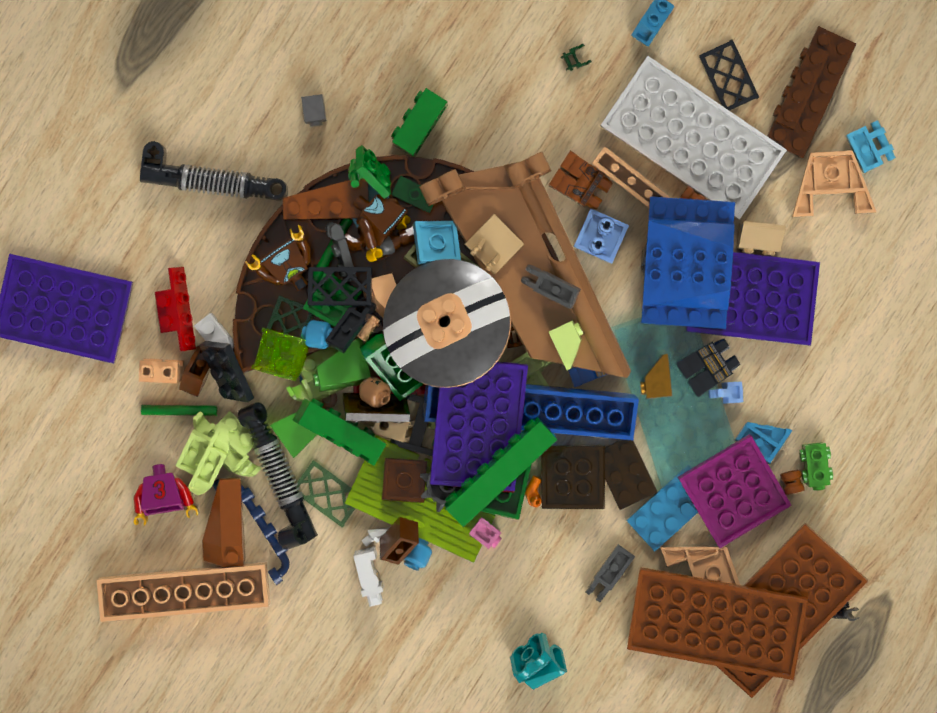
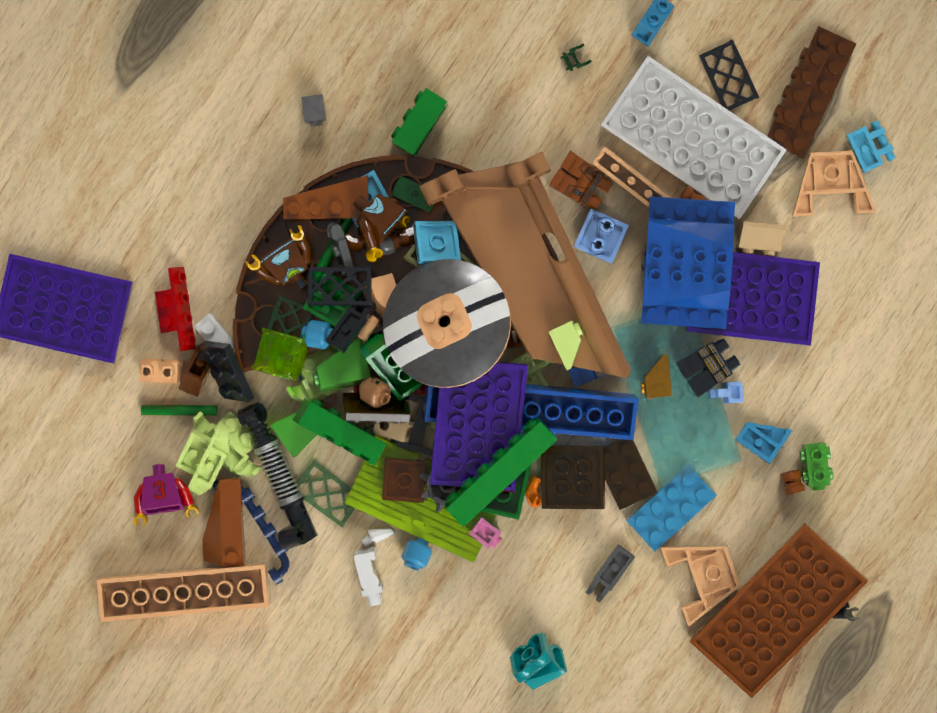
(189, 178): black piece -> none
(370, 169): green plate -> none
(399, 540): reddish brown brick -> none
(494, 244): tan plate -> none
(552, 287): dark grey hinge -> none
(717, 623): dark orange plate -> none
(734, 491): magenta plate -> none

